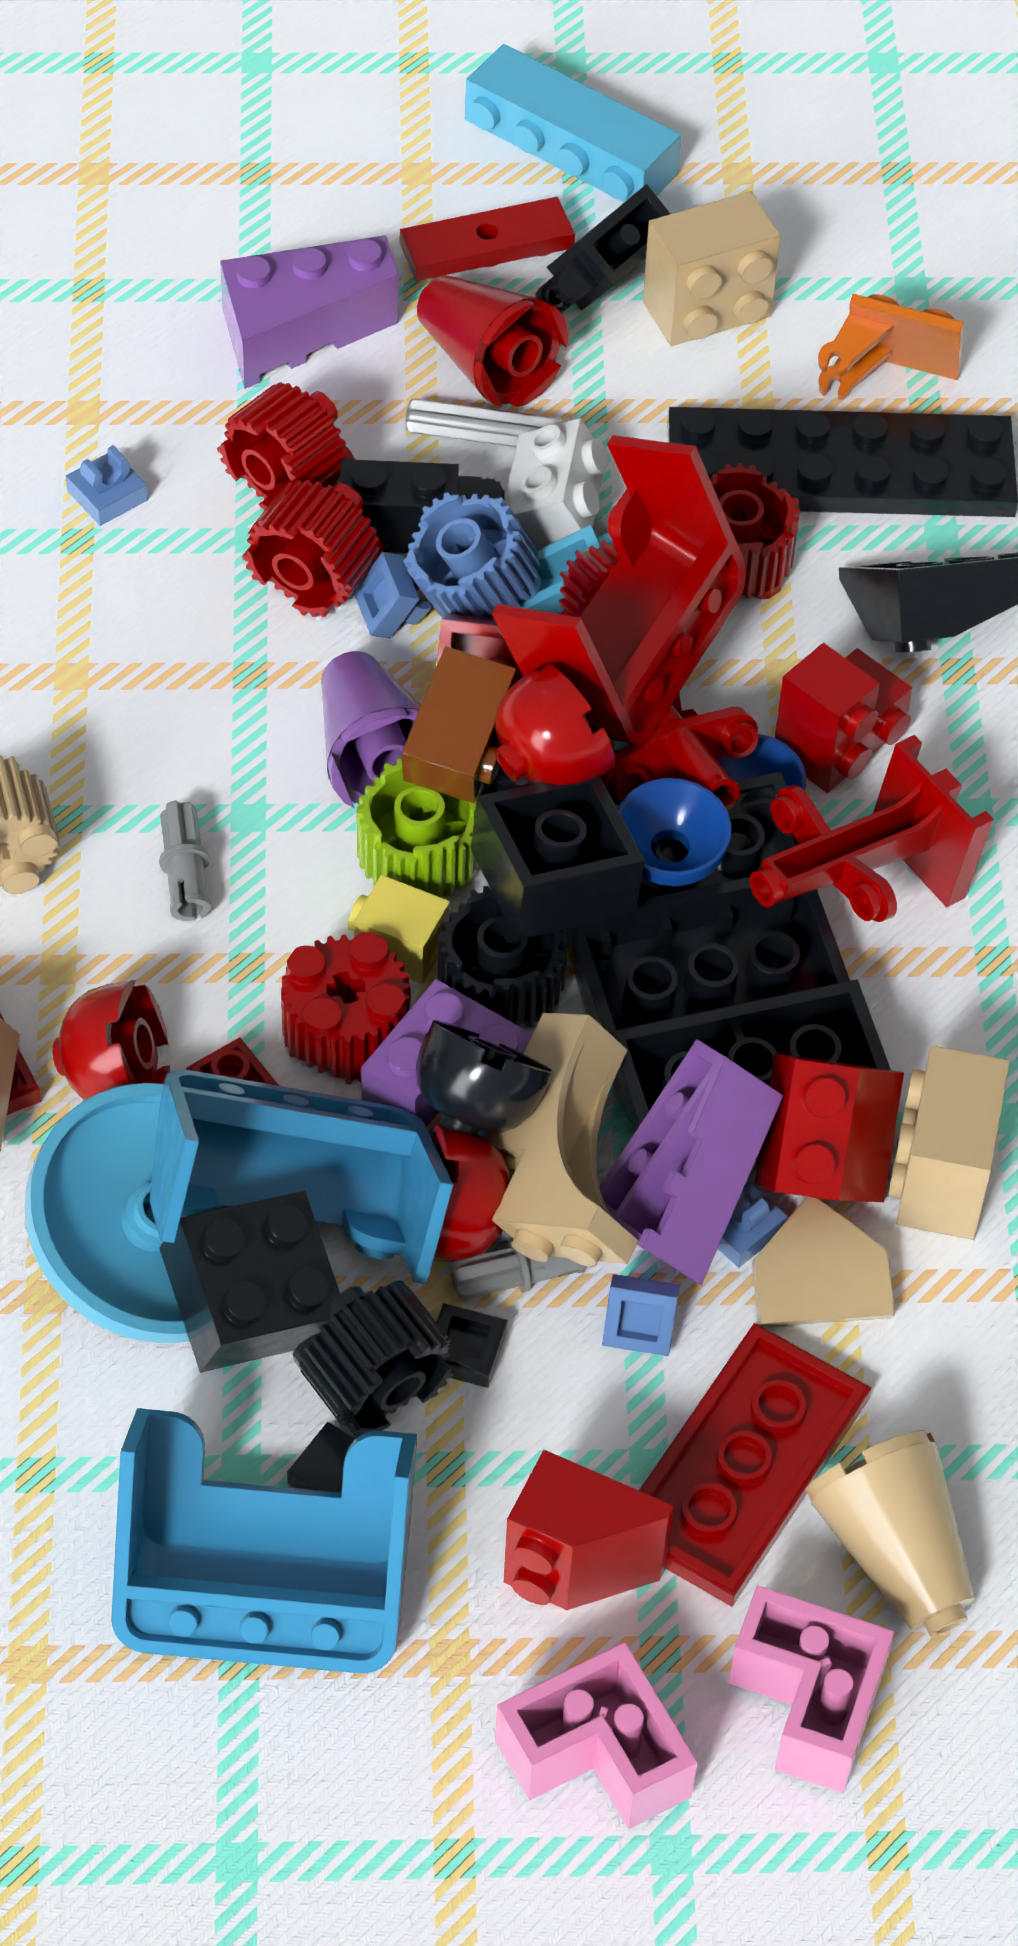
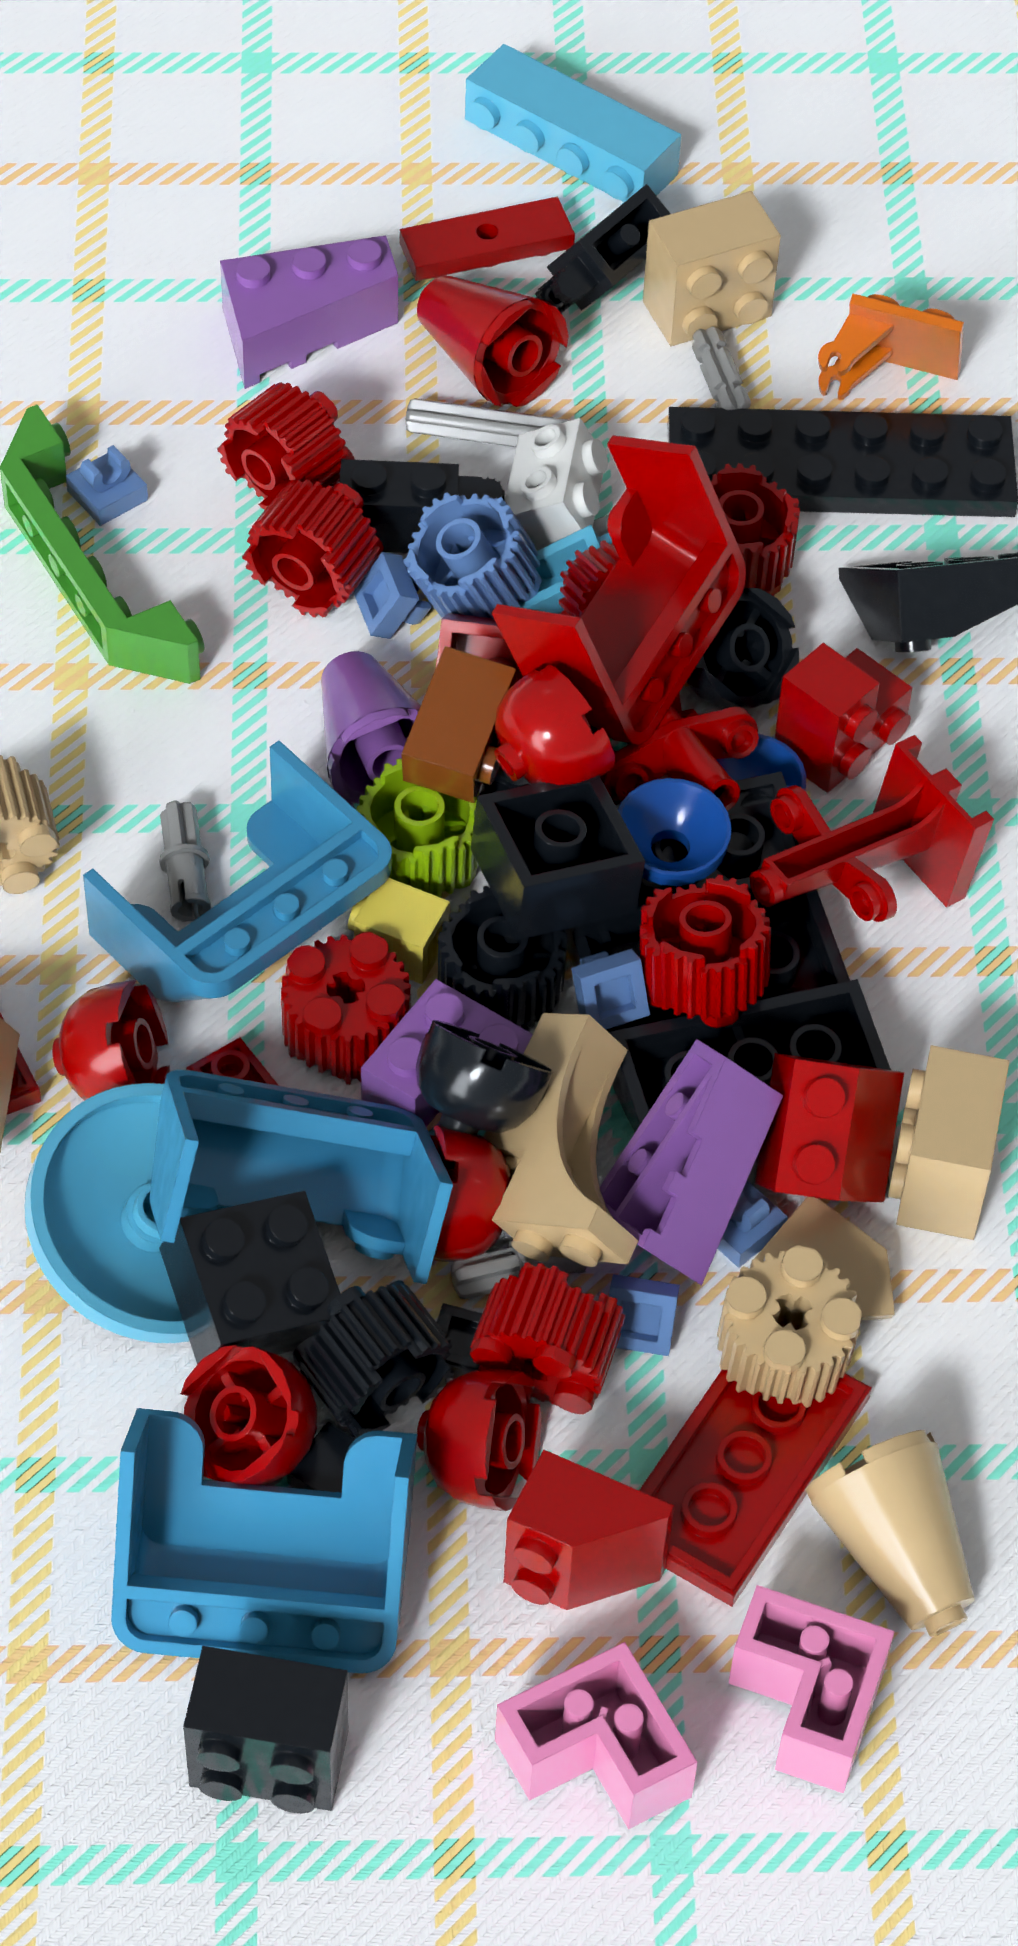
(147, 642): none -> bright green slope
(252, 1414): none -> red cylinder
(266, 1729): none -> black brick
(319, 865): none -> dark azure windscreen
(481, 1437): none -> red cylinder
(549, 1335): none -> red brick
(611, 988): none -> medium blue tile
(705, 950): none -> red brick
(719, 369): none -> light grey axle
(747, 654): none -> black cylinder
(788, 1327): none -> tan brick

